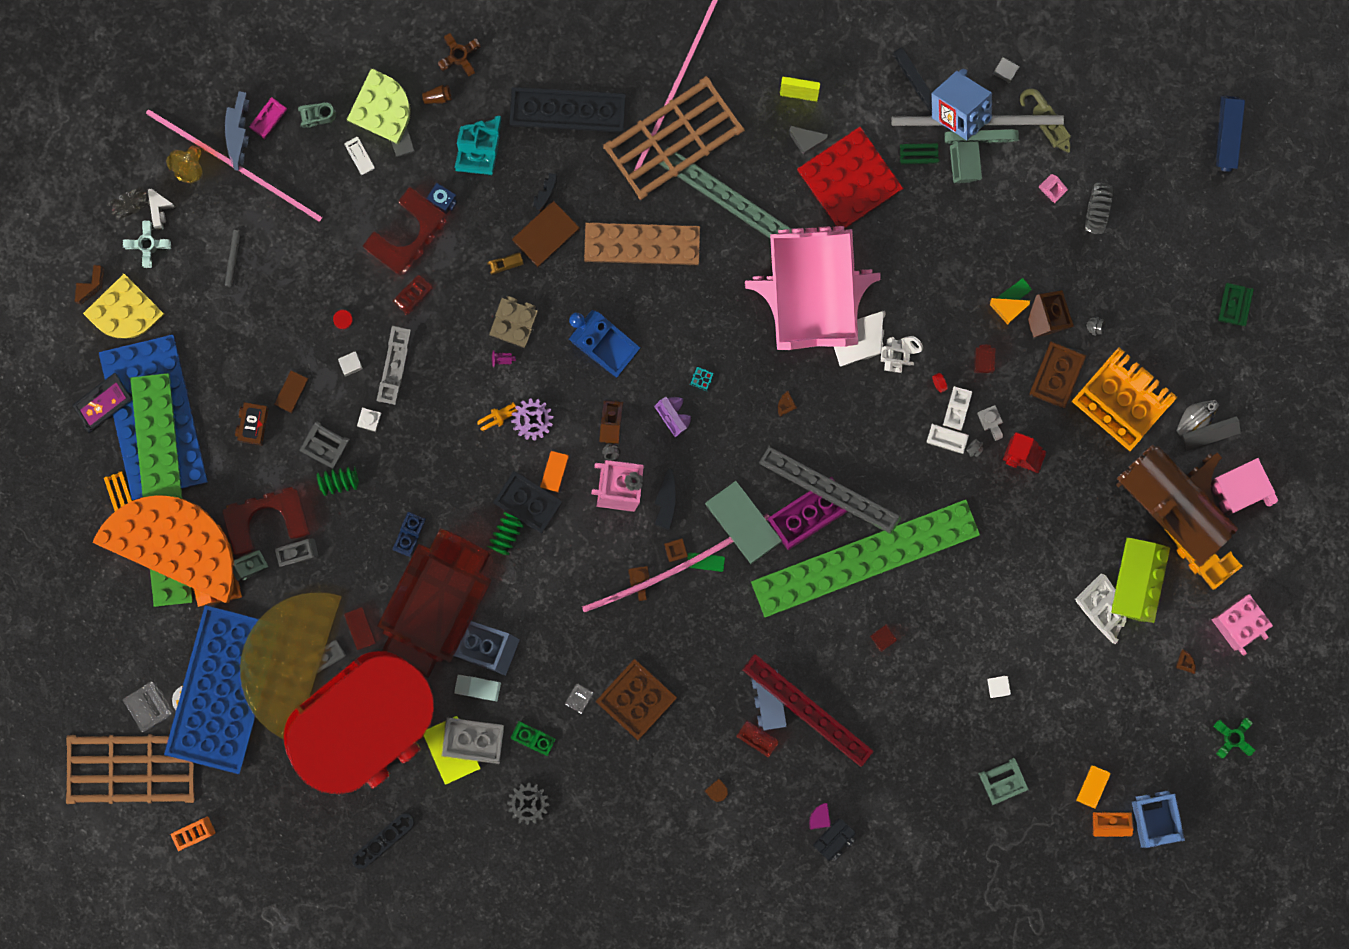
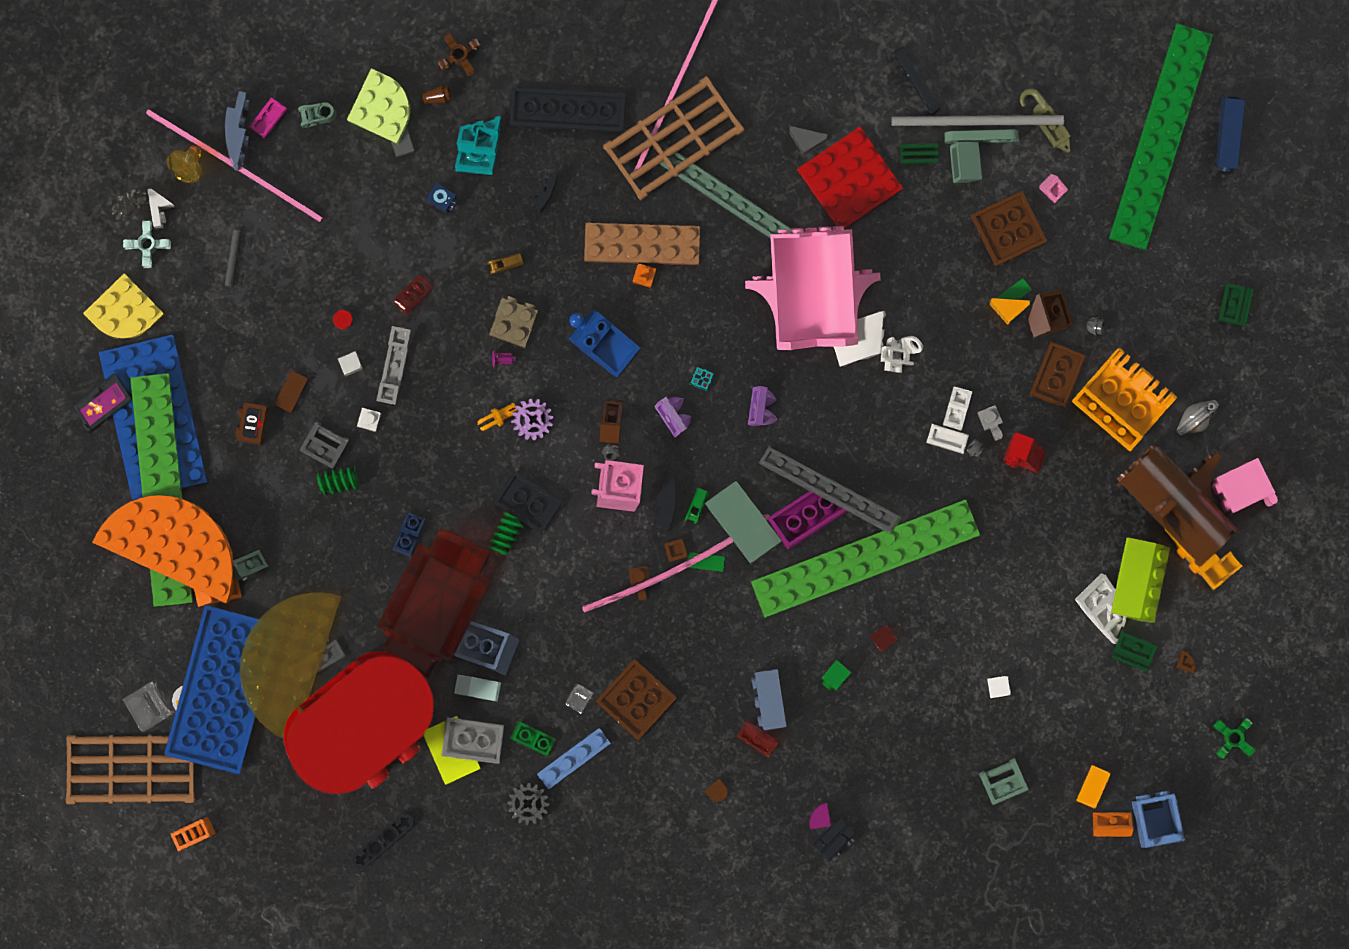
(84, 290): reddish brown slope -> none
(113, 477): light orange tile -> none
(239, 517): clear red arch -> none
(296, 552): dark grey slope -> none
(359, 155): white sticker -> none
(359, 628): clear red plate -> none
(399, 258): clear red arch -> none
(545, 234): reddish brown tile -> none
(554, 471): orange slope -> none
(573, 758): none -> medium blue plate
(633, 486): dark grey plate -> none
(644, 275): none -> orange tile
(698, 502): none -> green bar
(758, 414): none -> medium lavender tile
(786, 404): reddish brown tile -> none
(799, 88): neon yellow tile -> none
(807, 710): dark red plate -> none
(835, 676): none -> green brick
(940, 382): red tile -> none
(962, 105): medium blue container -> none
(984, 359): clear red brick -> none
(1006, 70): white slope -> none
(1008, 228): none -> reddish brown plate
(1099, 208): dark grey gear -> none
(1134, 651): none -> dark green plate
(1160, 136): none -> green plate
(1211, 433): dark grey tile -> none
(1242, 623): bright pink container -> none

